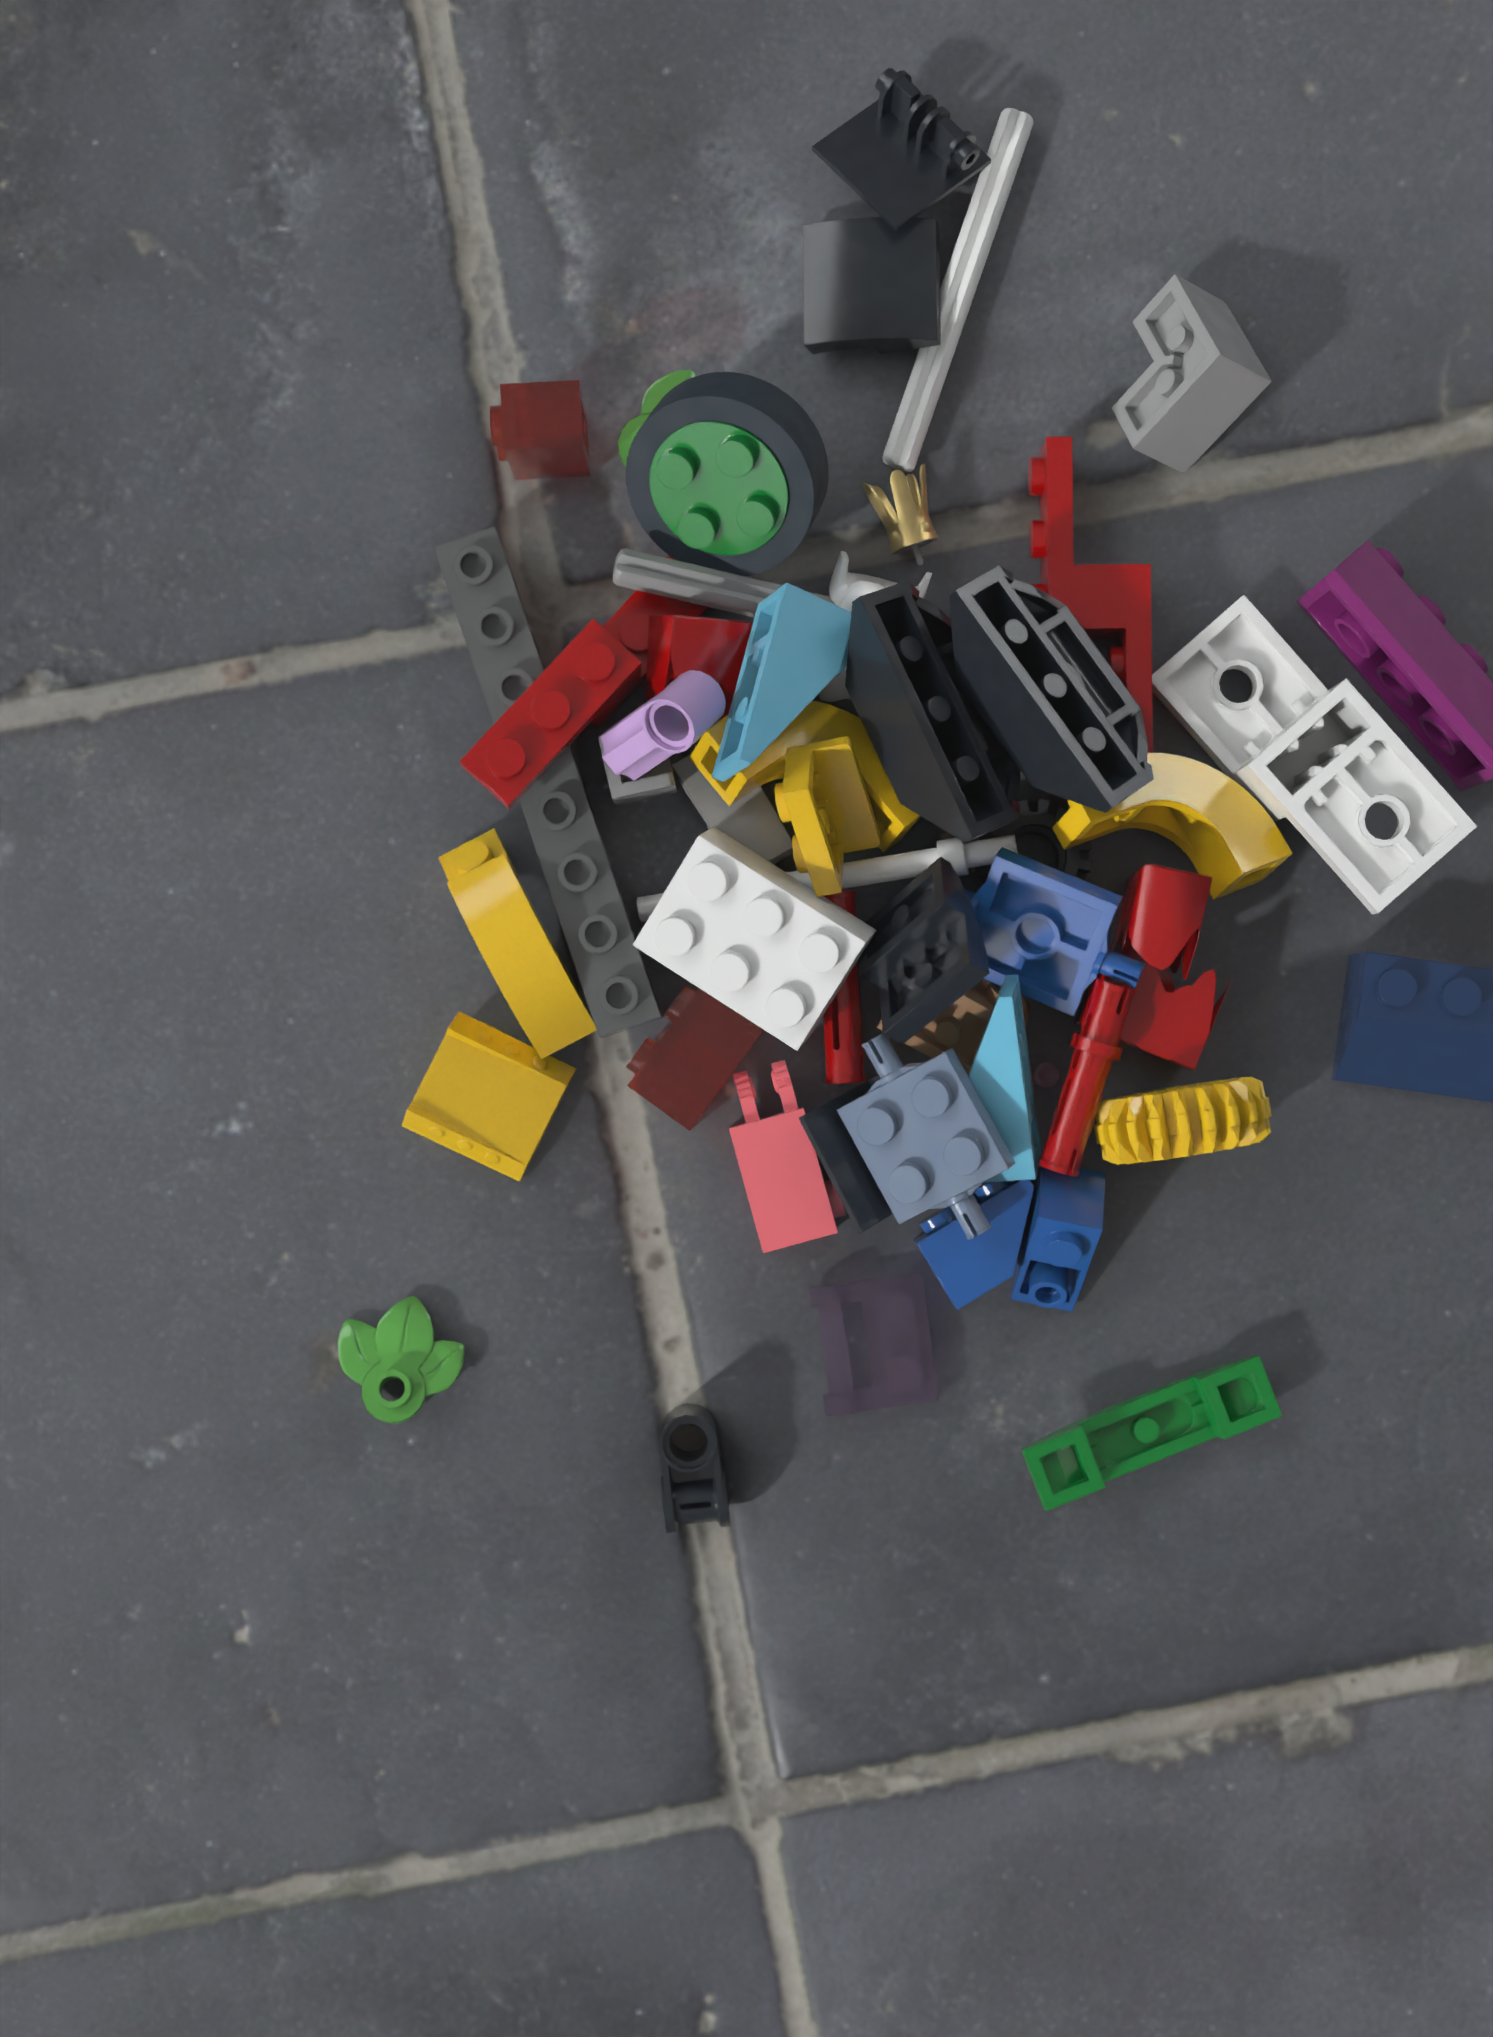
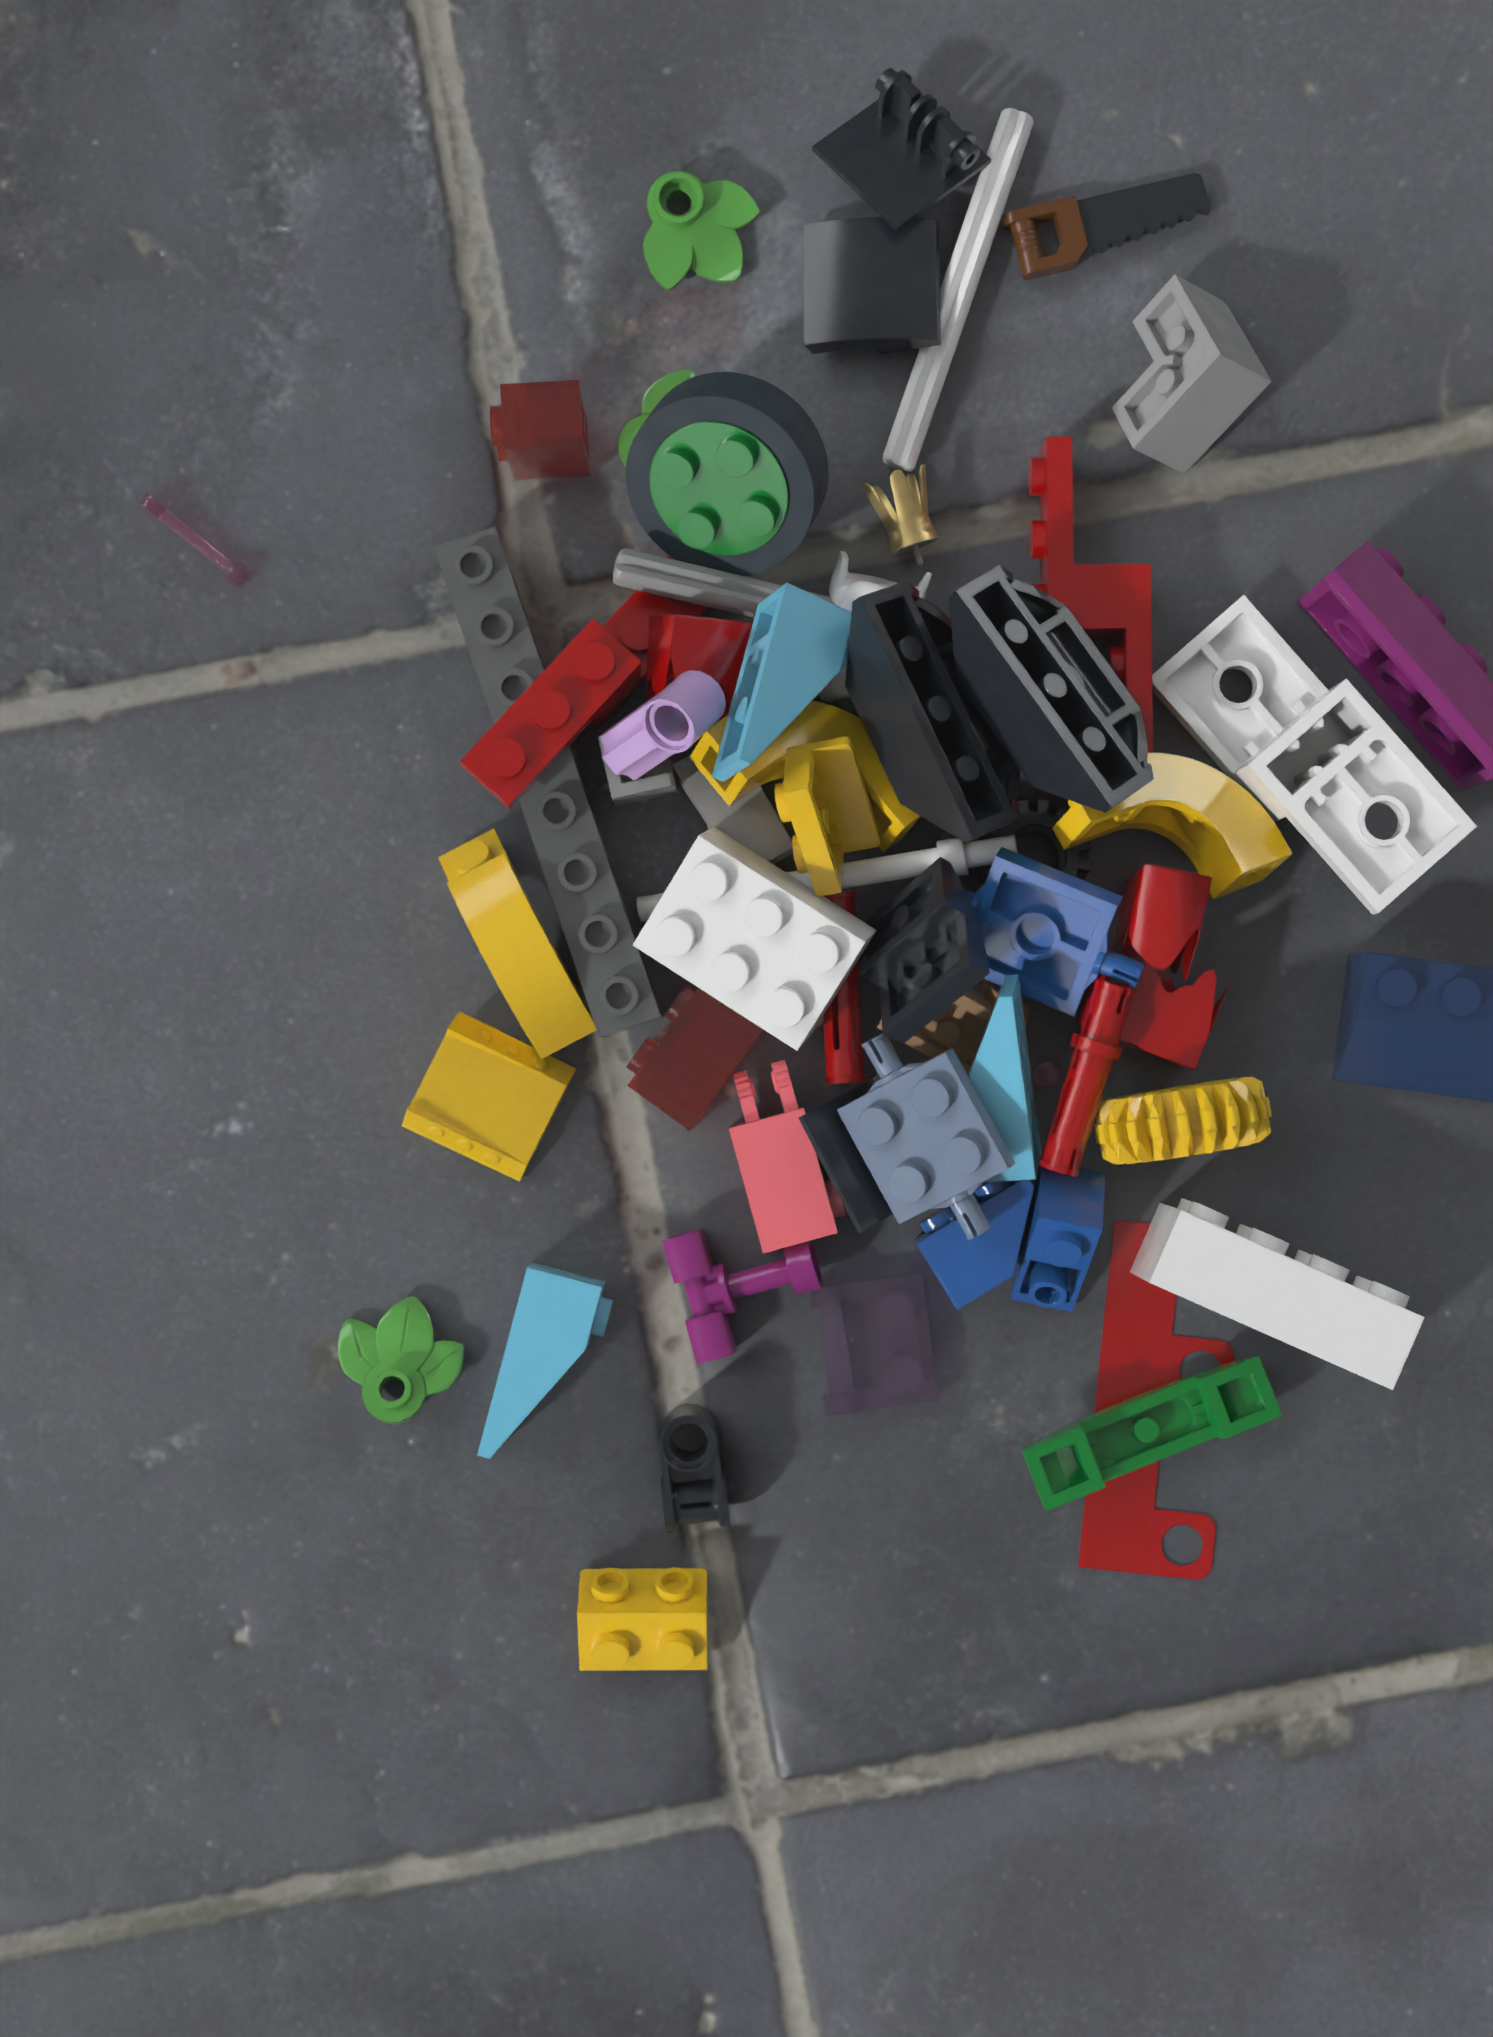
(234, 572): none -> clear pink hinge
(547, 1335): none -> medium azure slope
(642, 1619): none -> yellow bracket
(701, 237): none -> bright green plate
(715, 1291): none -> magenta bar
(1102, 221): none -> piece
(1136, 1356): none -> red piece
(1284, 1297): none -> white brick

